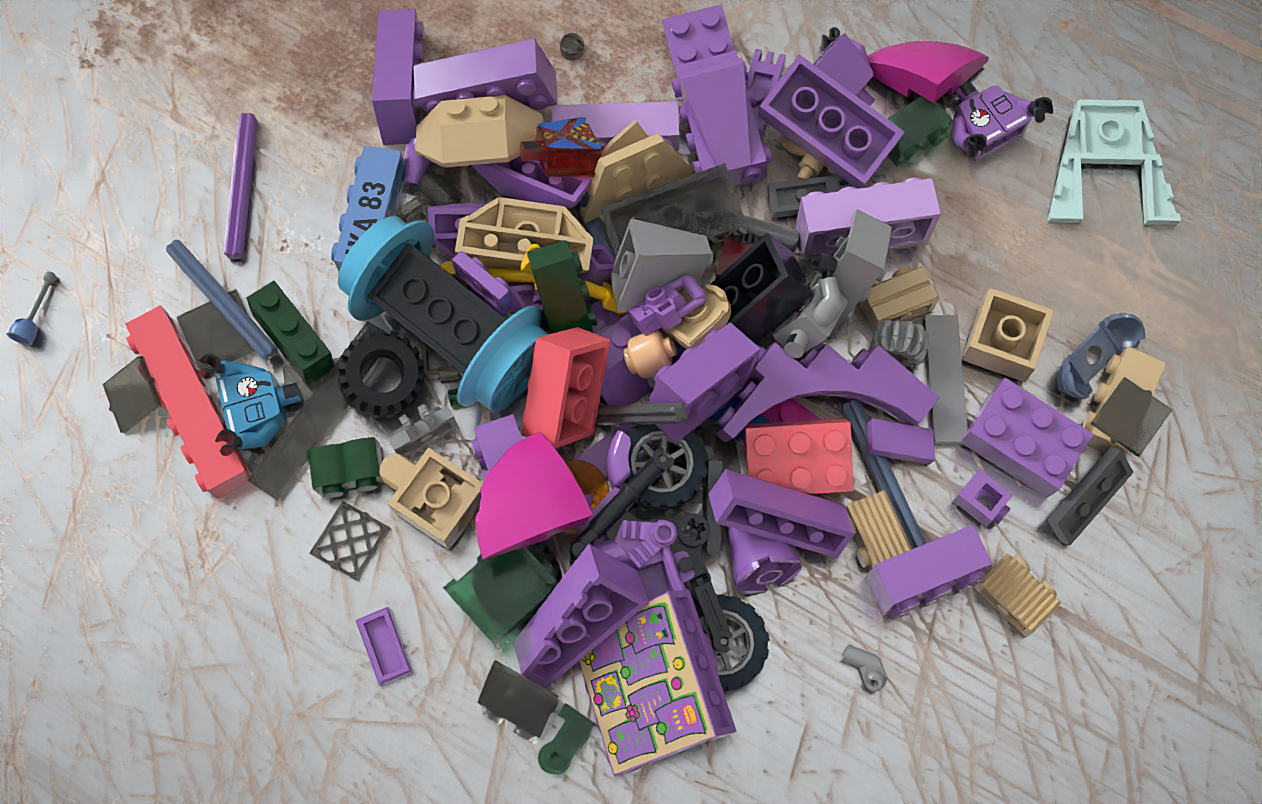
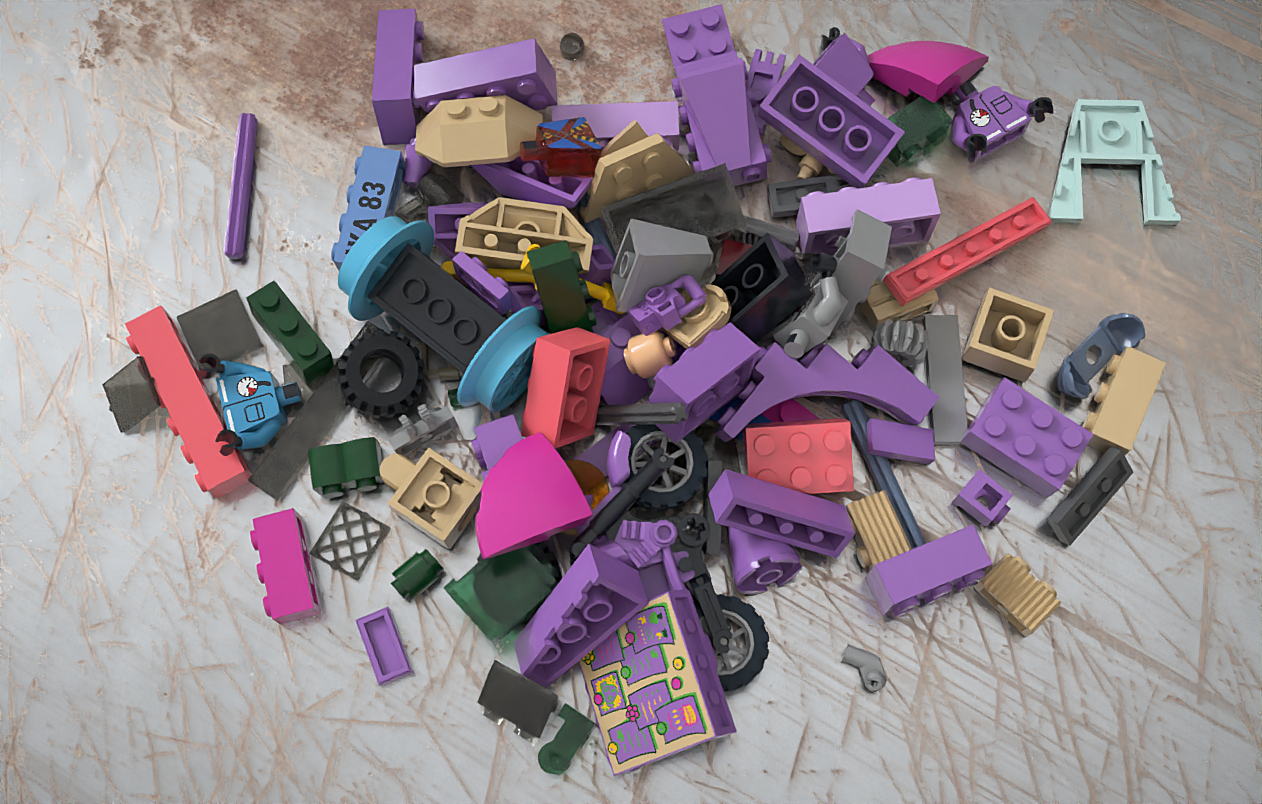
(24, 329): hinge -> none
(221, 300): sand blue axle -> none
(285, 566): none -> dark pink brick
(416, 574): none -> dark green brick
(966, 251): none -> coral tile
(1131, 416): clear smoke piece -> none

